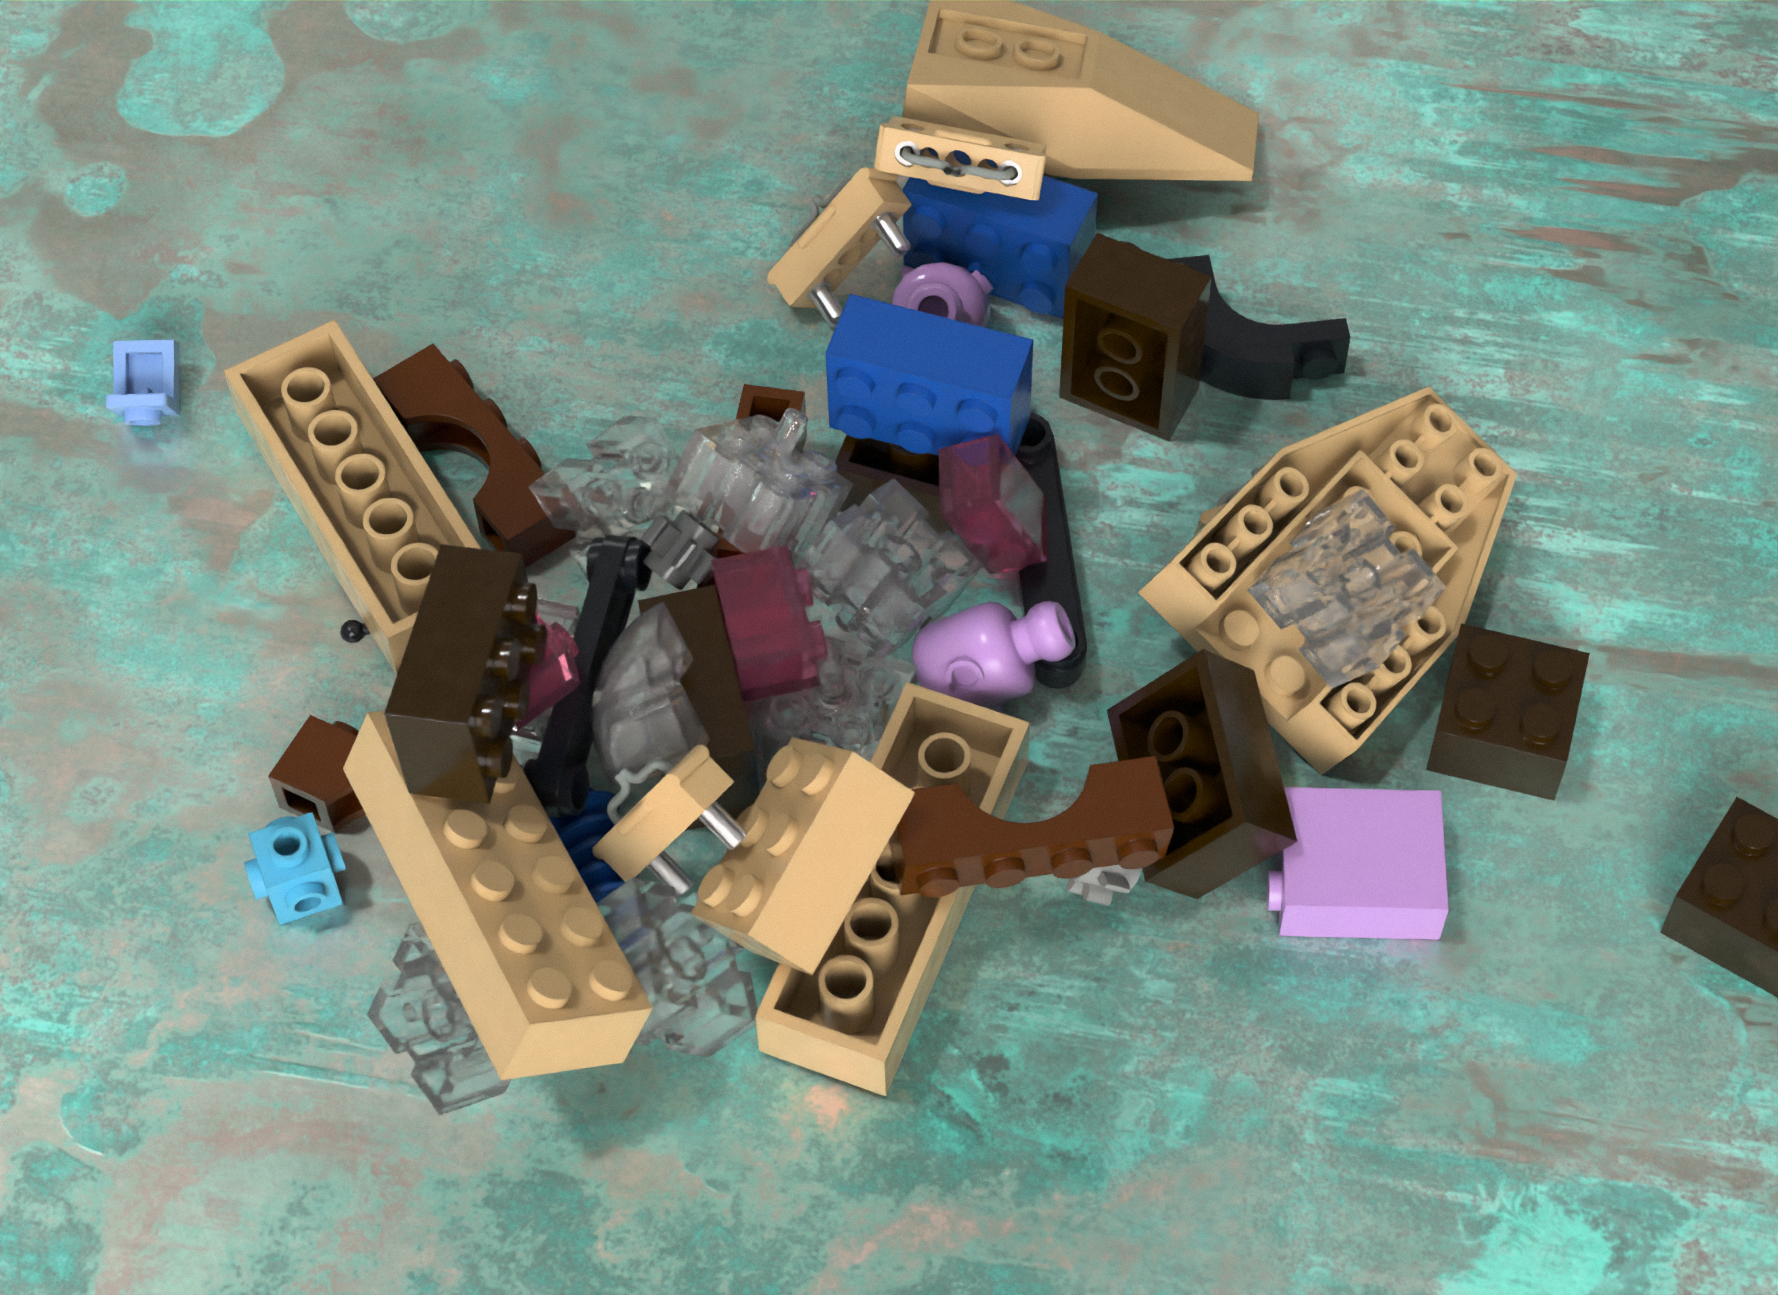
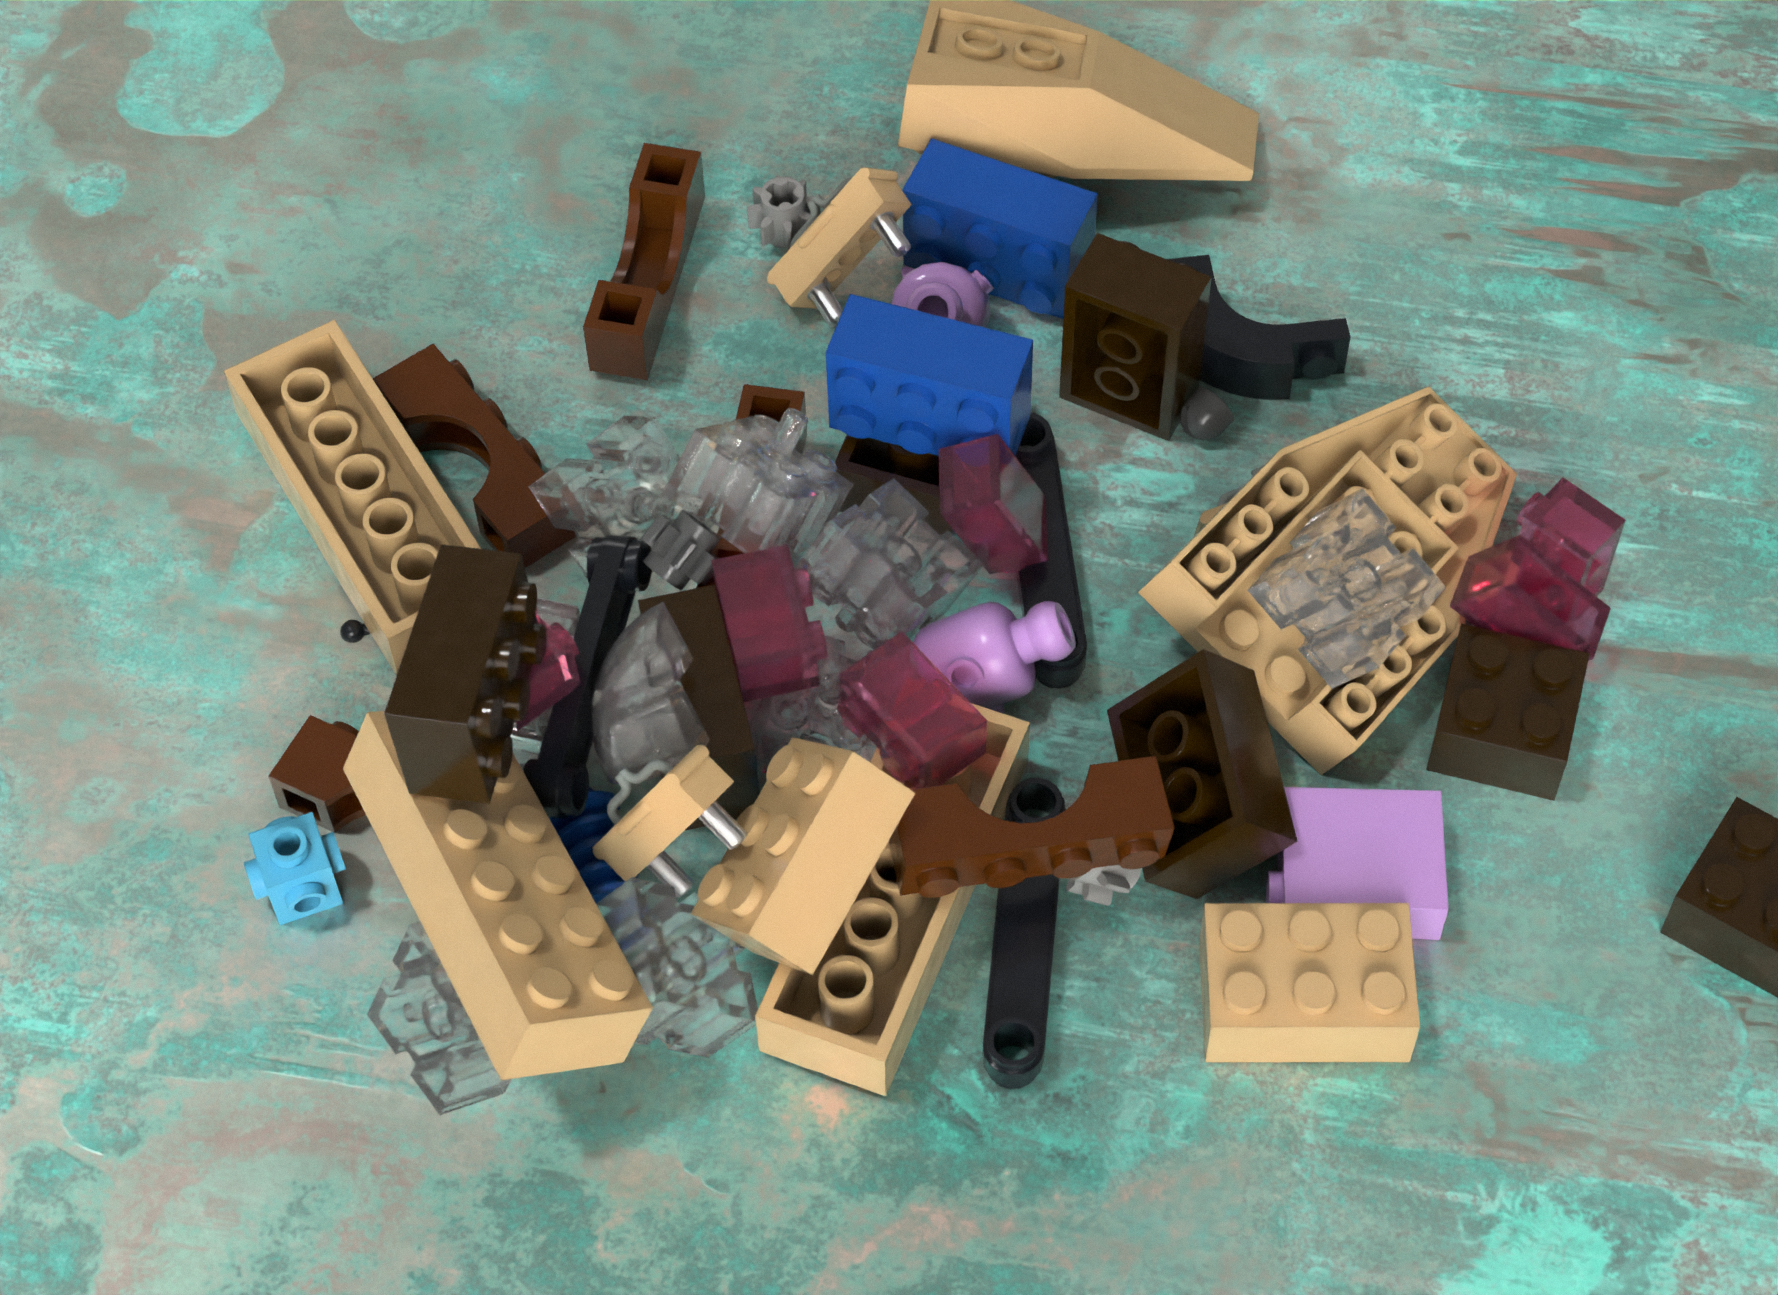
(145, 381): light blue bracket -> none
(634, 305): none -> reddish brown arch
(779, 210): none -> light grey gear
(904, 152): tan piece -> none
(911, 714): none -> clear pink brick
(1022, 954): none -> black piece
(1205, 415): none -> dark grey hinge
(1308, 982): none -> tan brick
(1529, 596): none -> clear pink brick
(1573, 532): none -> clear pink brick

